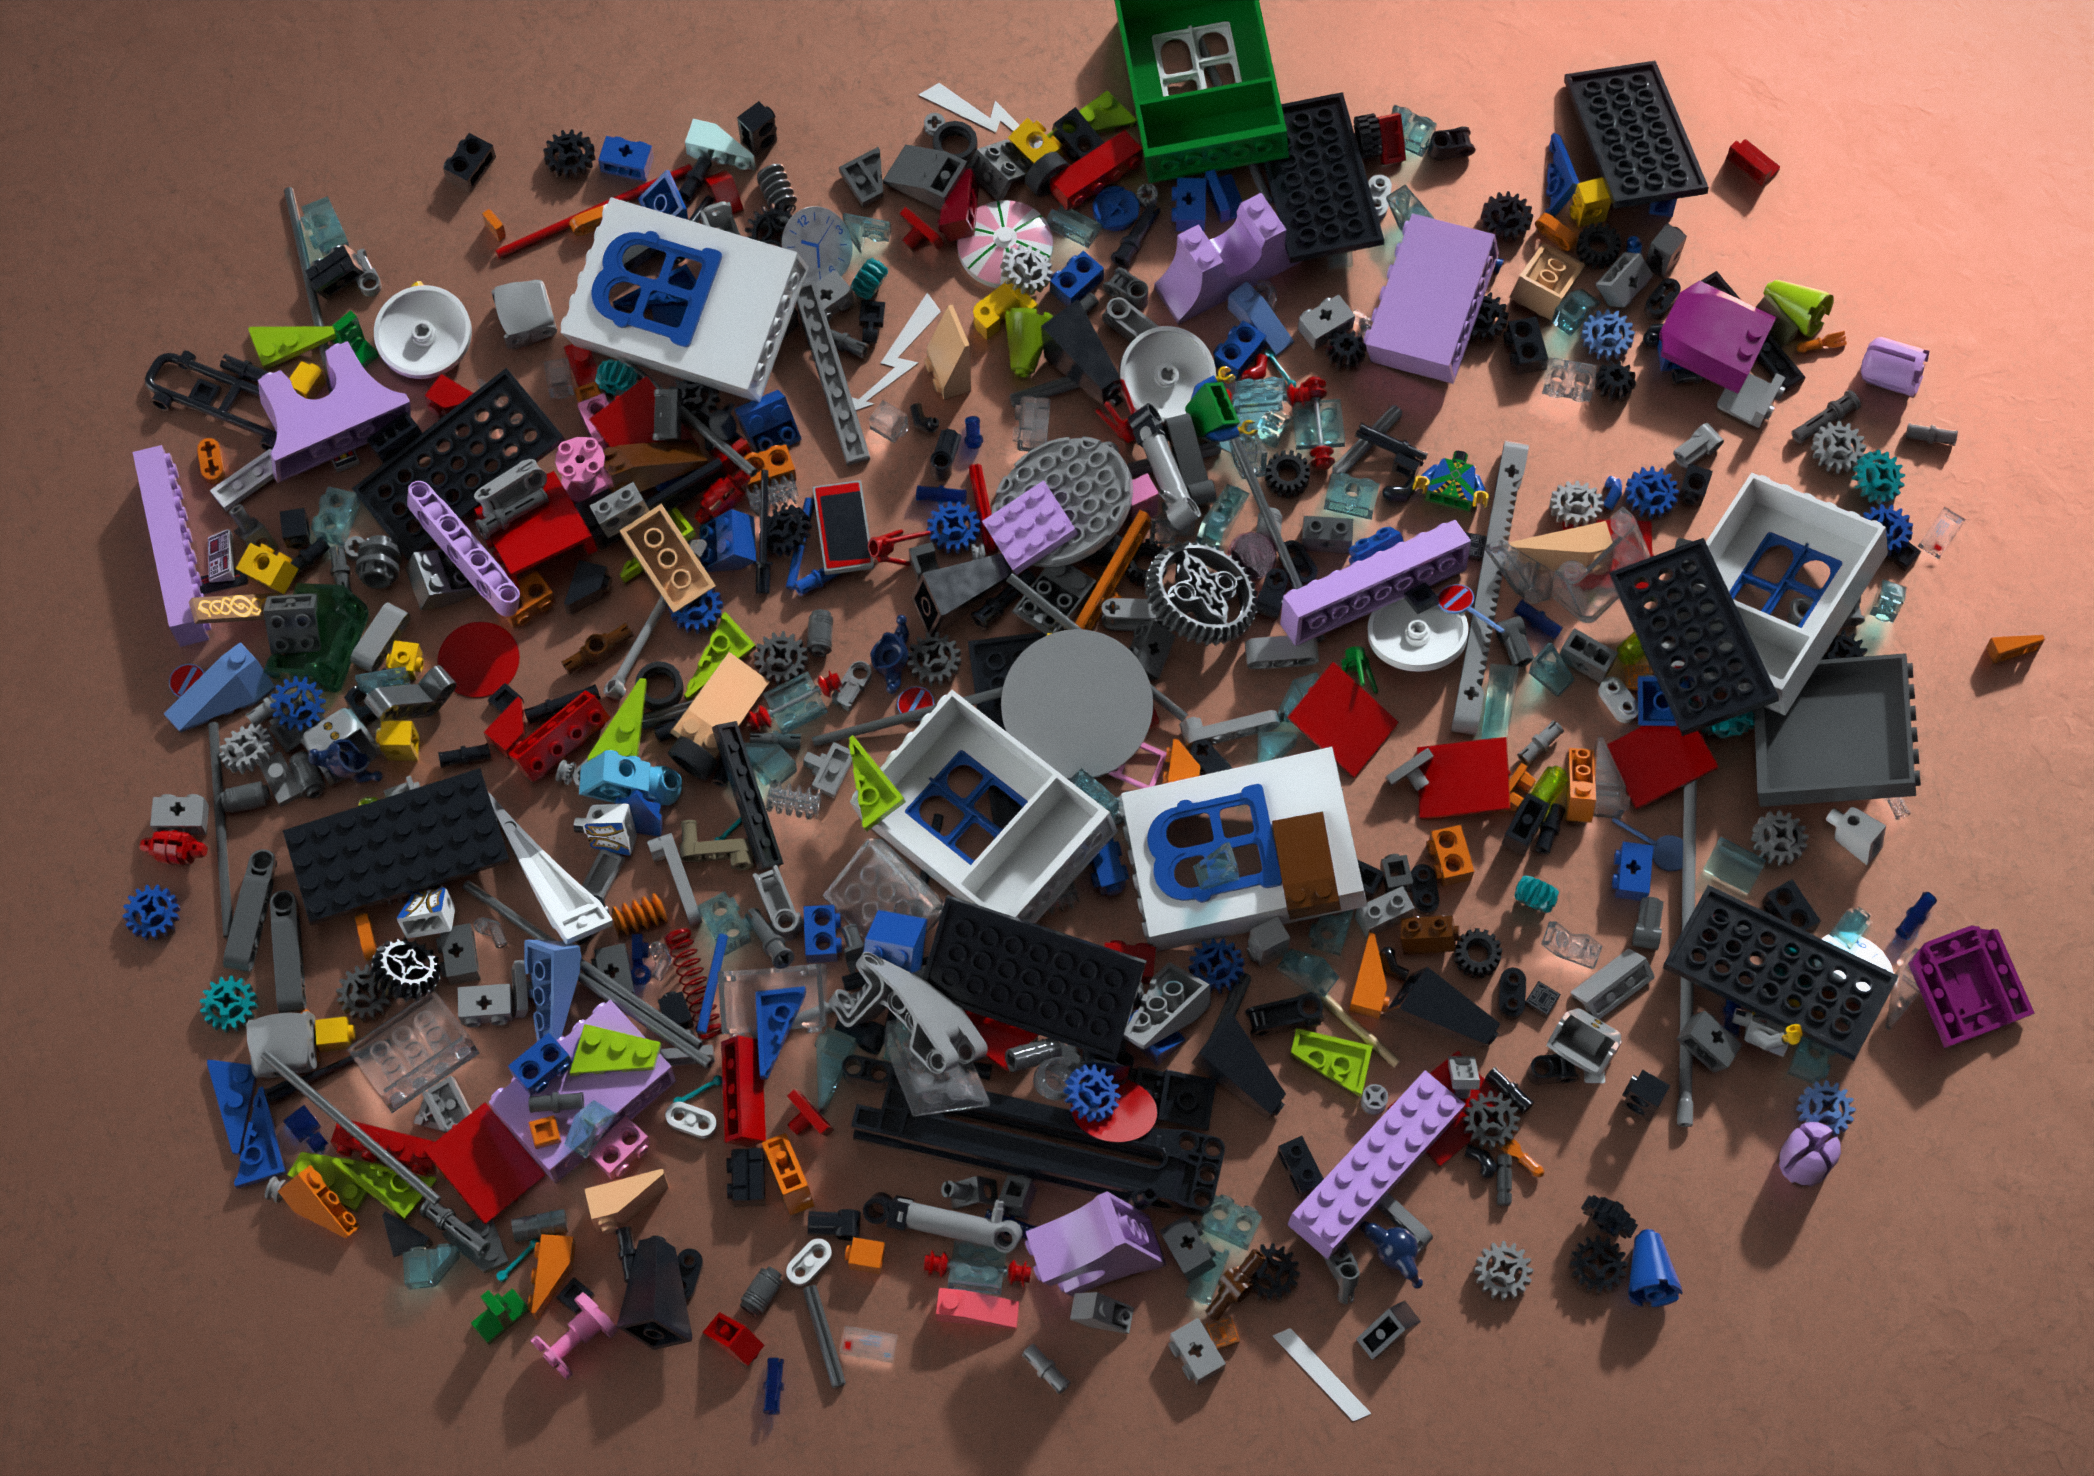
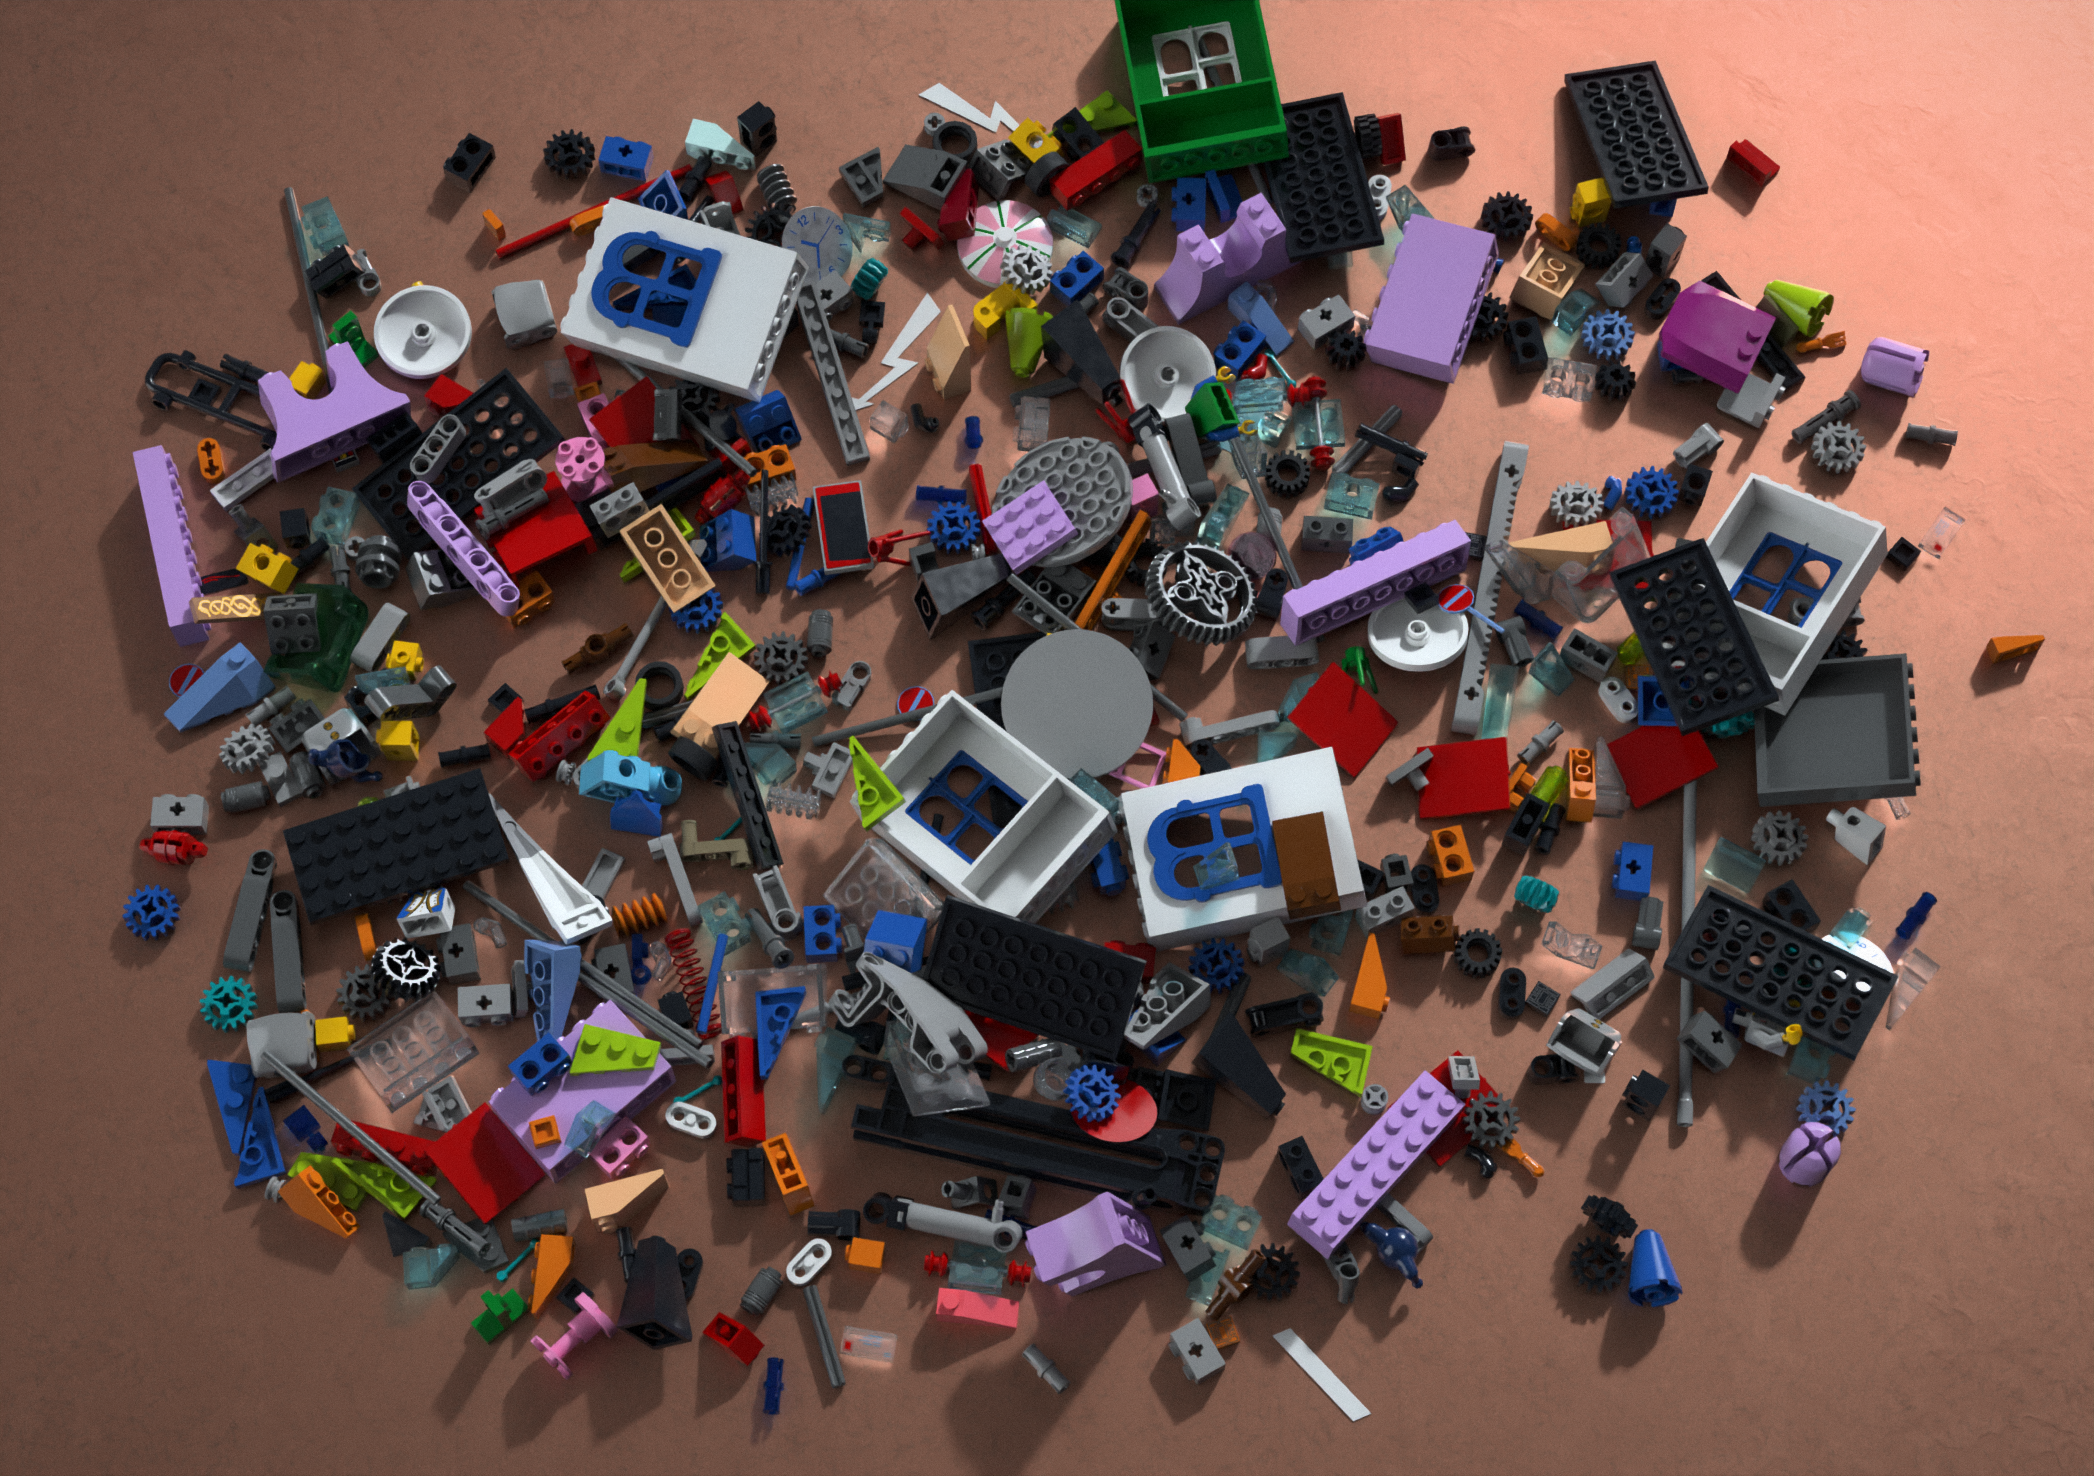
(220, 825): dark grey piece -> none
(221, 557): slope -> none
(284, 343): lime wing -> none
(309, 707): blue gear -> none
(438, 437): none -> light grey beam
(479, 658): red sticker -> none
(556, 1102): dark grey pin -> none
(587, 586): black slope -> none
(609, 828): white torso -> none
(615, 375): teal gear -> none
(807, 1115): red tile -> none
(891, 654): dark blue piece -> none
(930, 649): dark grey gear -> none
(944, 454): black piece -> none
(1101, 1312): light grey slope -> none
(1116, 208): blue tile -> none
(1302, 562): black plate -> none
(1361, 1031): tan bar -> none
(1388, 1329): black slope -> none
(1390, 965): black arm -> none
(1416, 130): clear light blue slope -> none
(1438, 1007): black slope -> none
(1453, 483): torso -> none
(1504, 1180): dark grey axle -> none
(1507, 1281): light grey gear -> none
(1509, 1090): black pin -> none
(1561, 176): blue wing -> none
(1651, 336): black arm -> none
(1666, 850): medium blue piece -> none
(1878, 476): teal gear -> none
(1888, 601): clear light blue slope -> none
(1895, 525): blue gear -> none
(1969, 984): magenta wedge -> none

